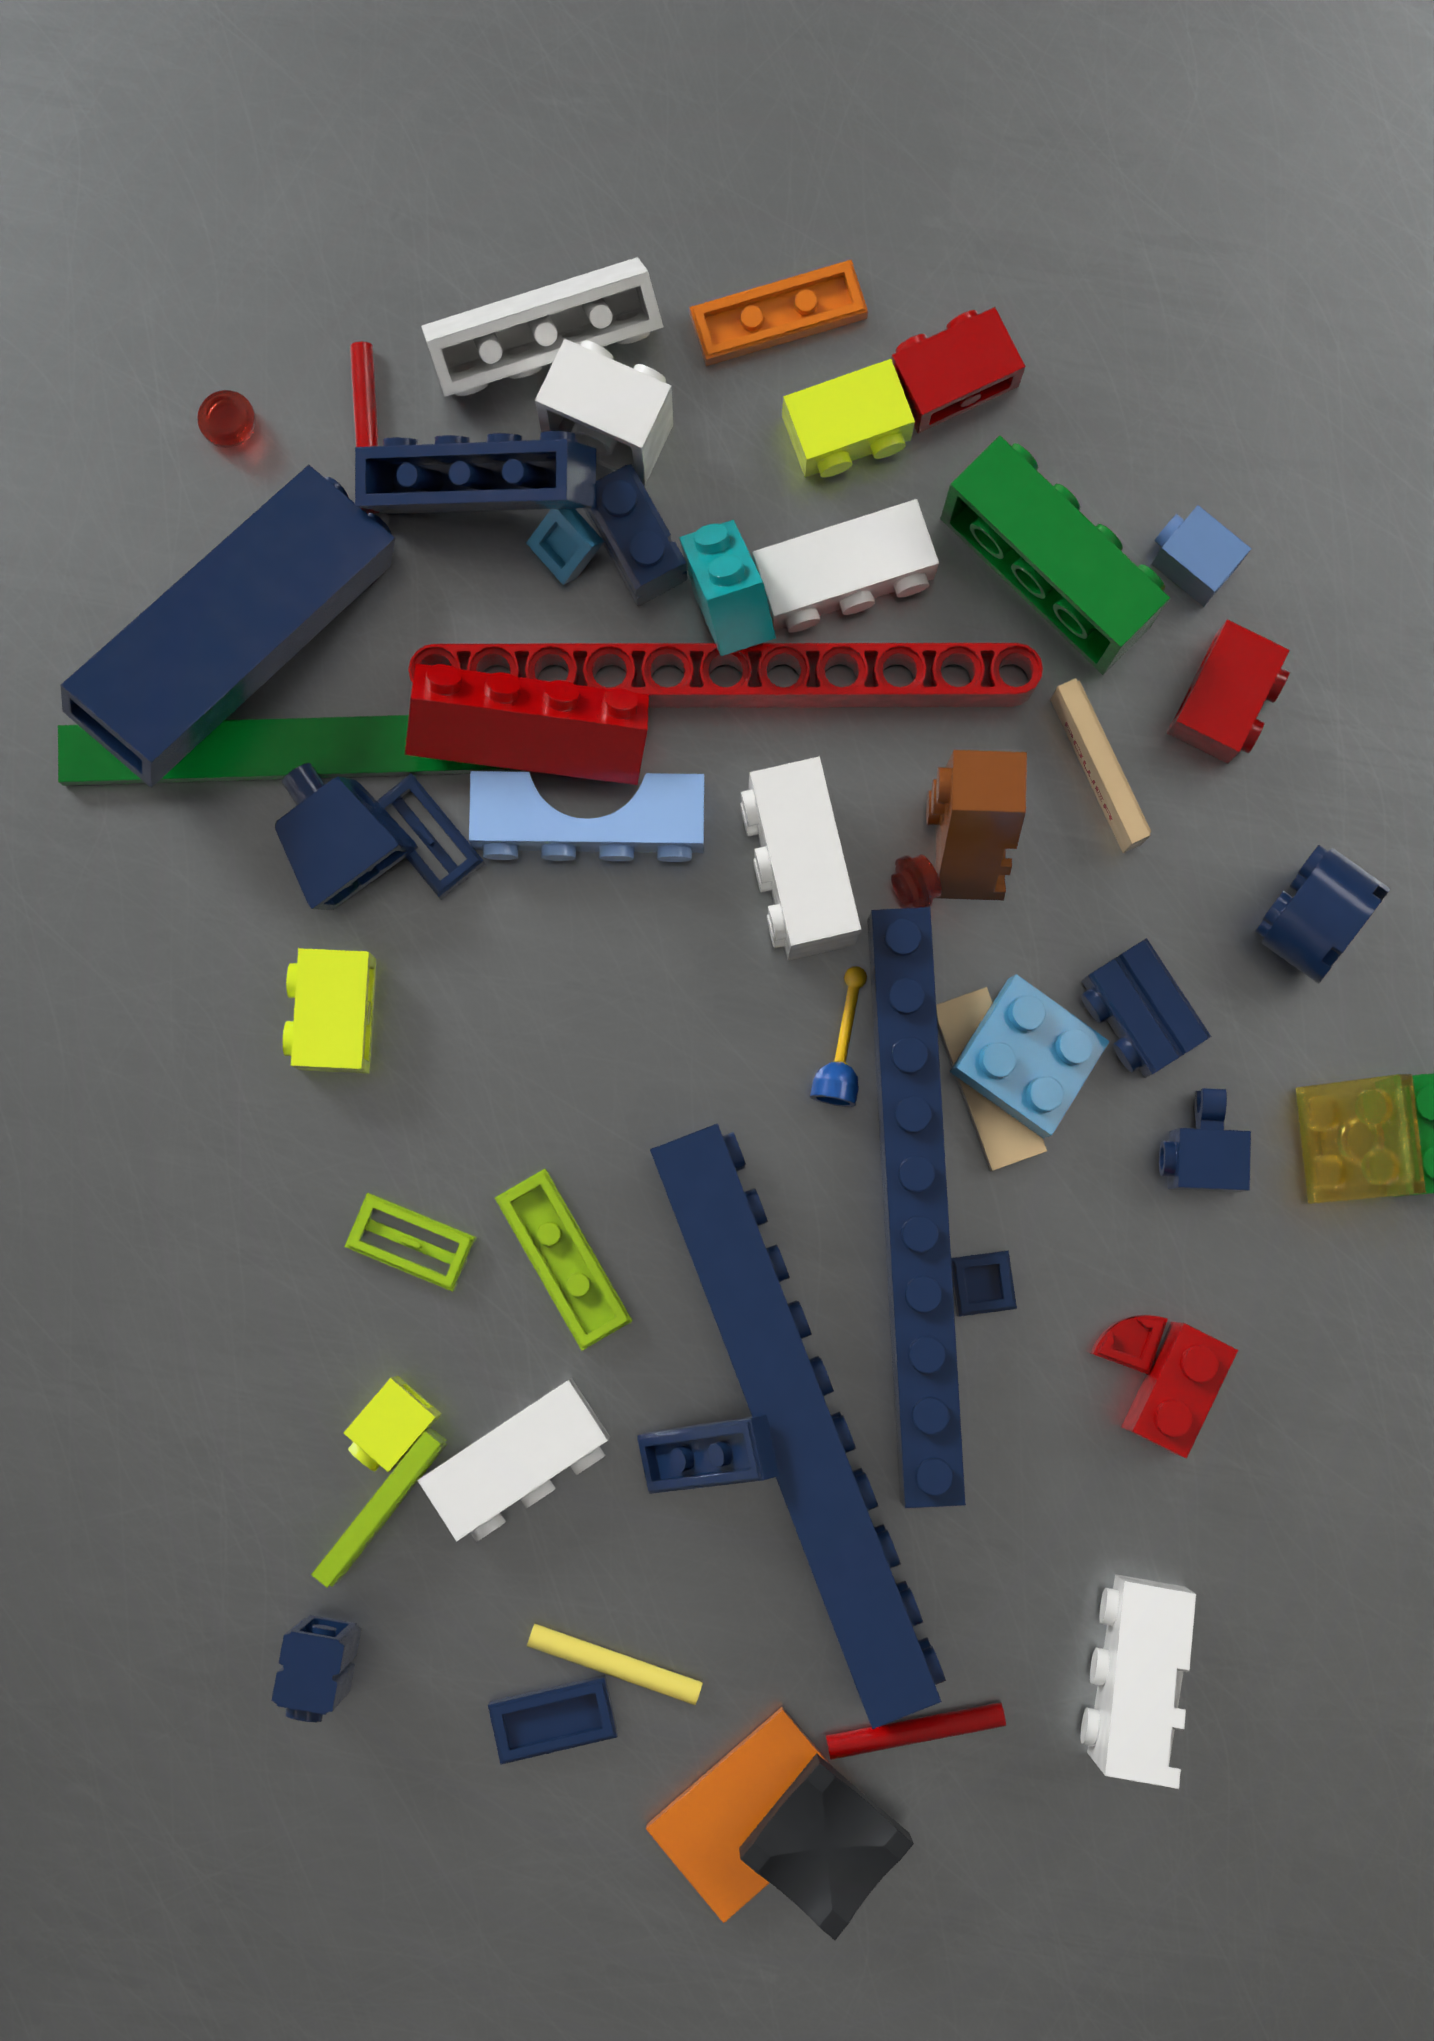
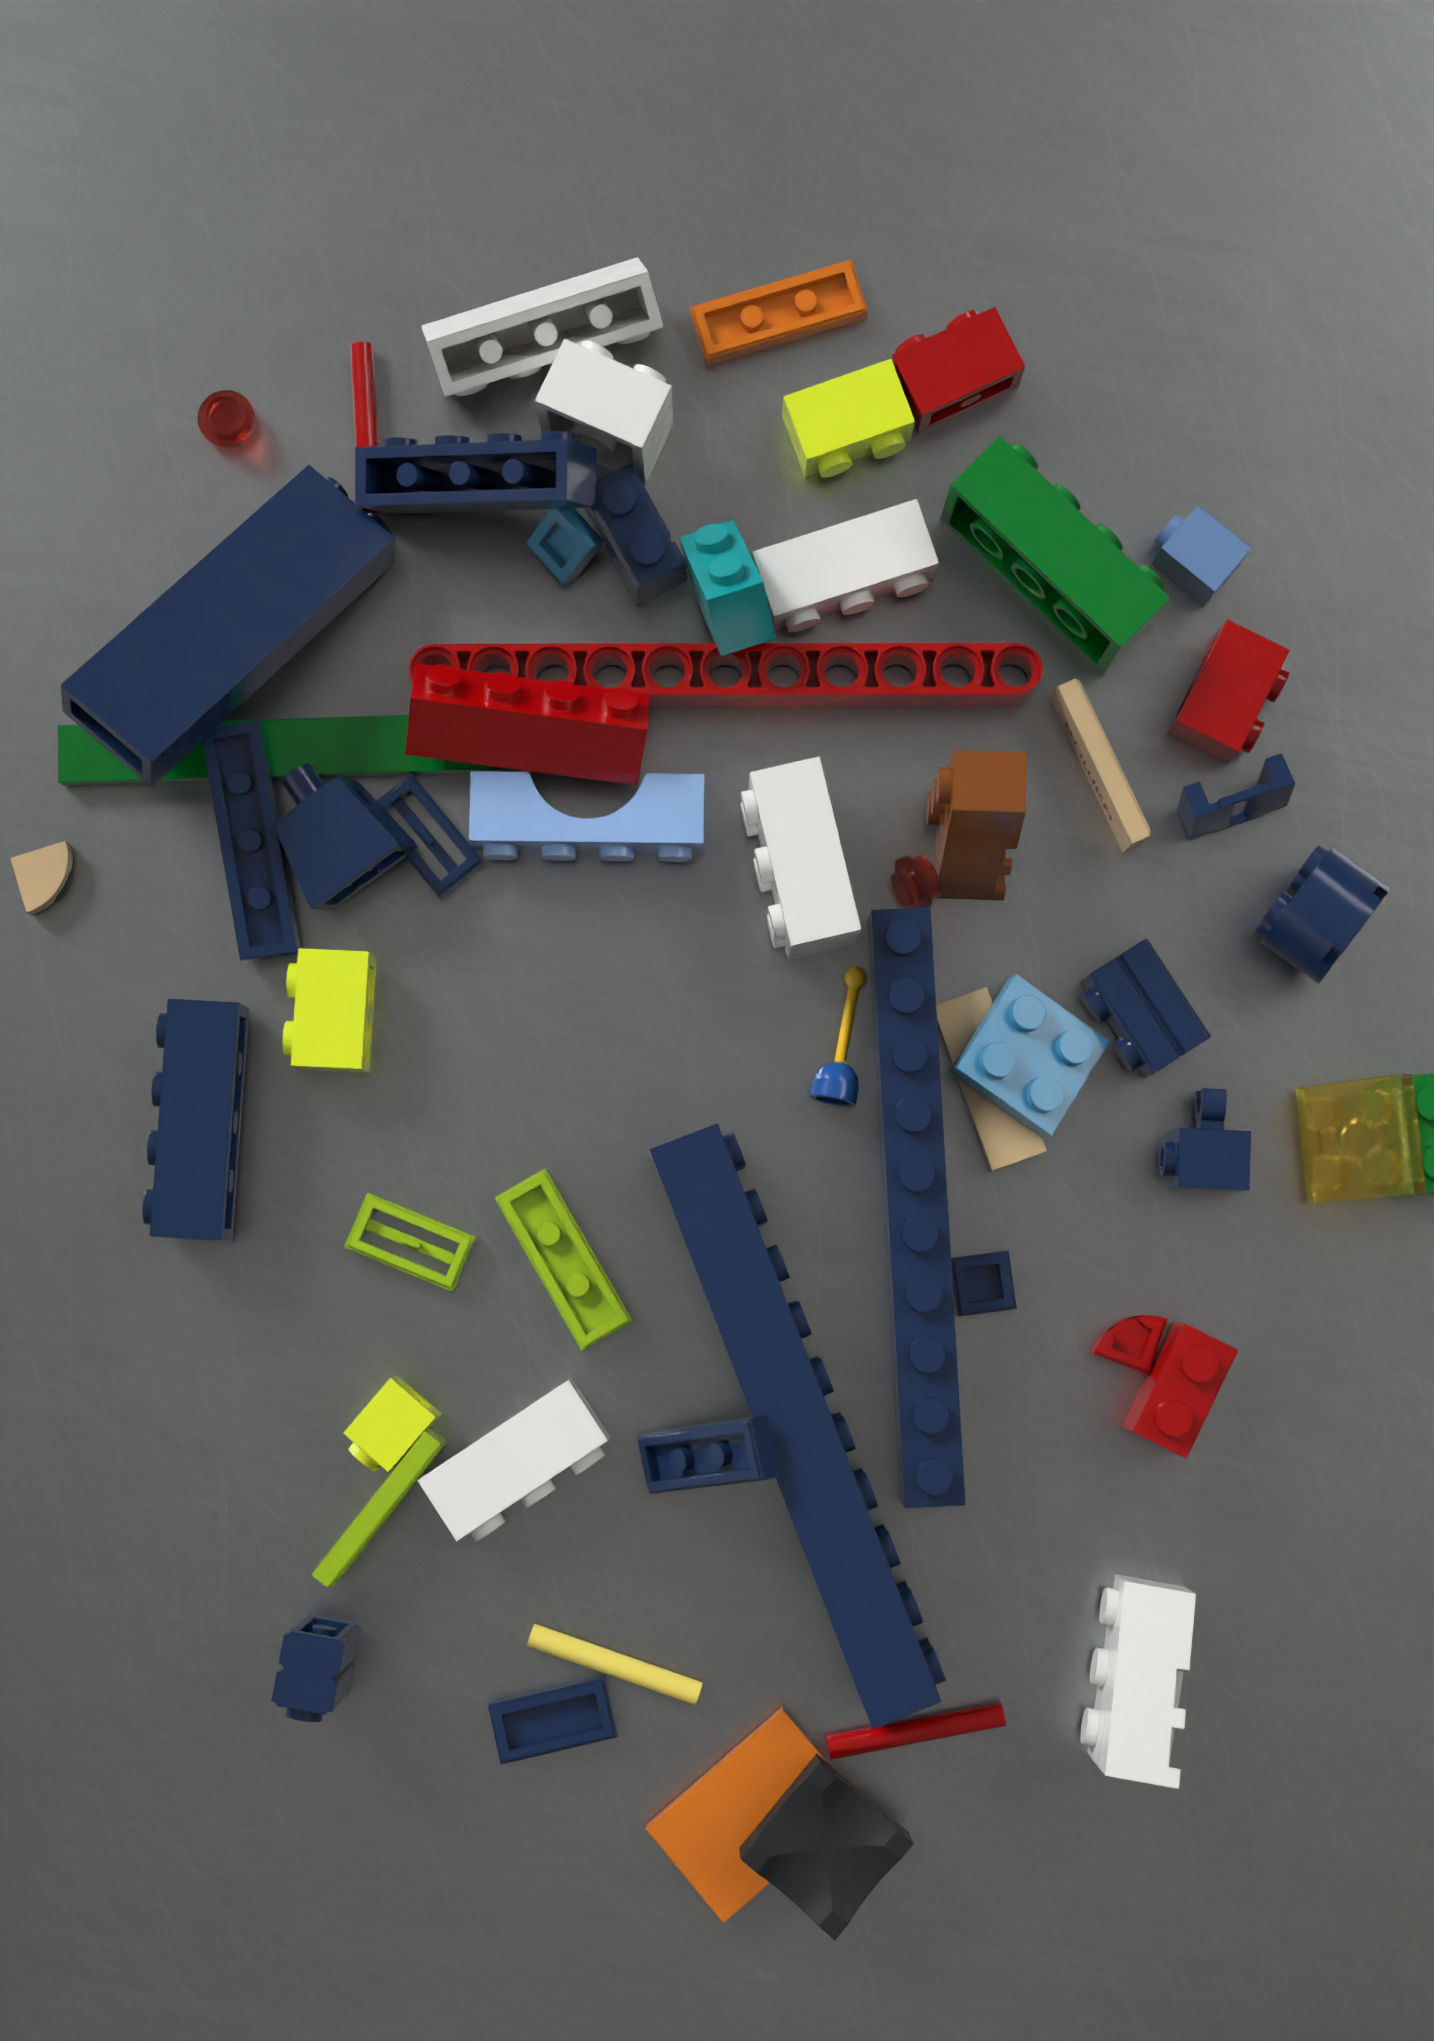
(42, 875): none -> tan tile
(197, 1120): none -> dark blue brick
(248, 840): none -> dark blue plate
(1271, 794): none -> dark blue piece

